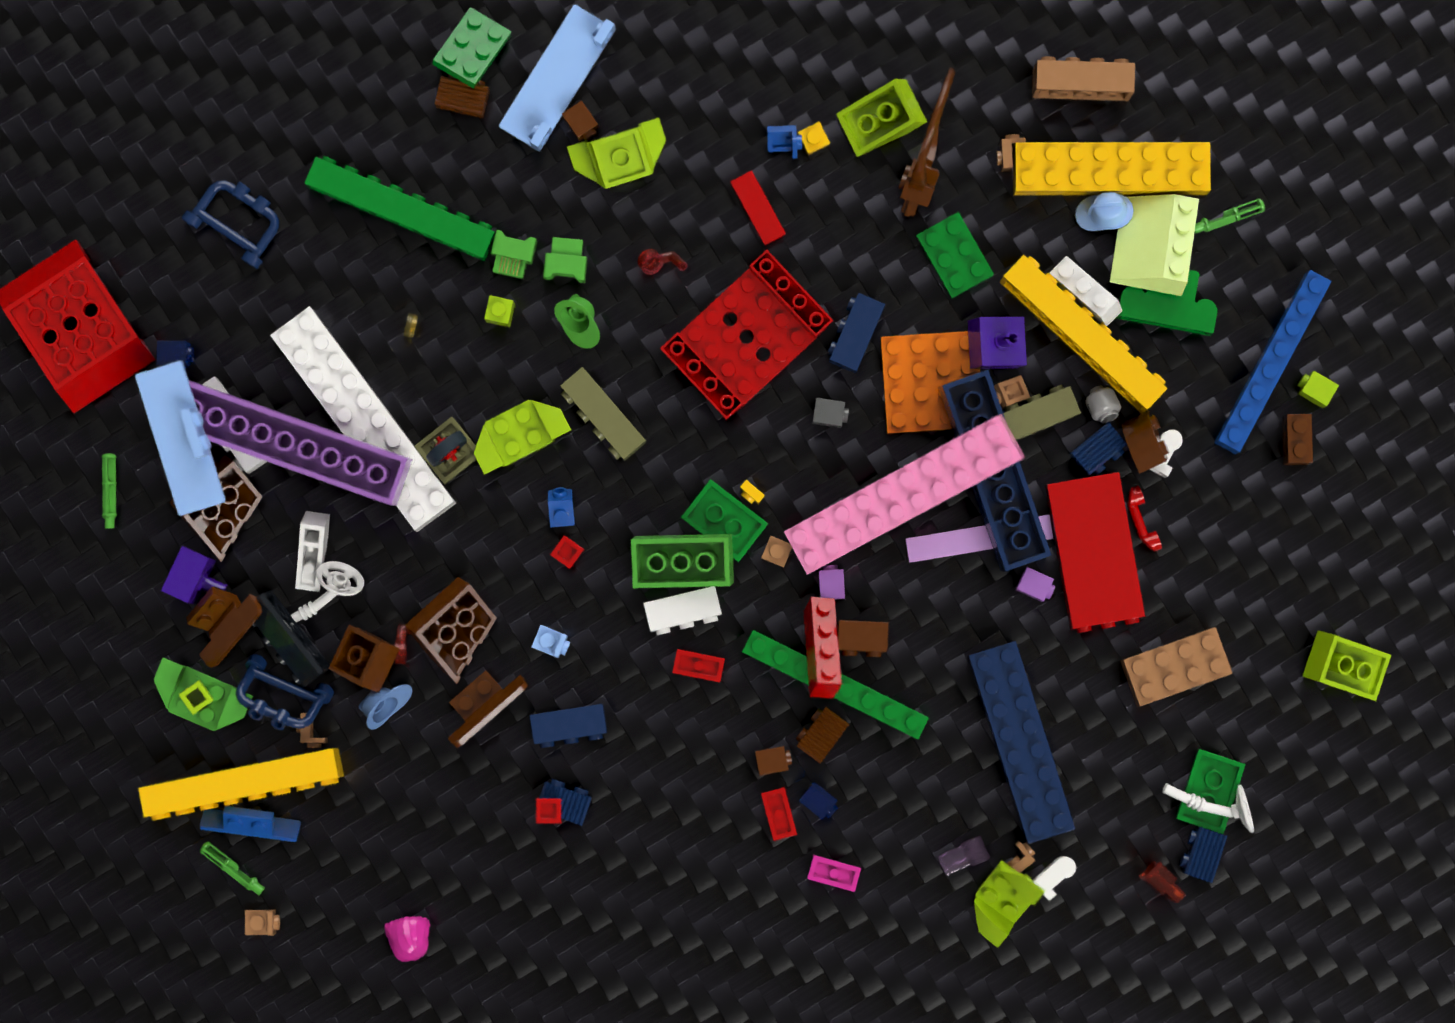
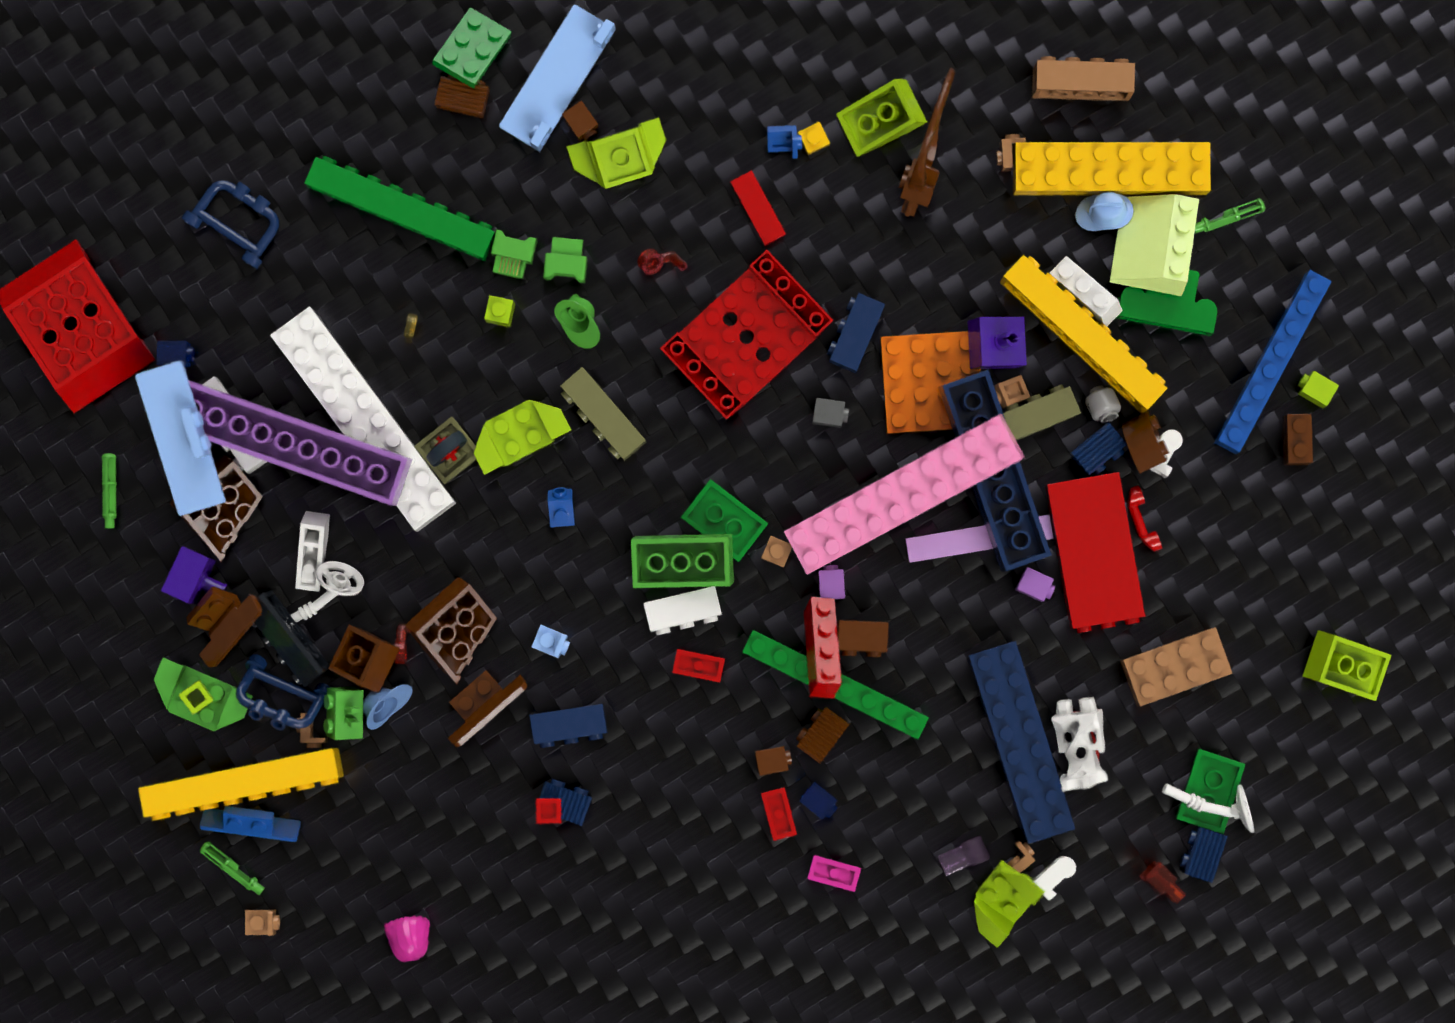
(344, 713): none -> bright green brick
(567, 552): red plate -> none
(751, 493): yellow plate -> none
(954, 255): green plate -> none
(1081, 724): none -> white hips

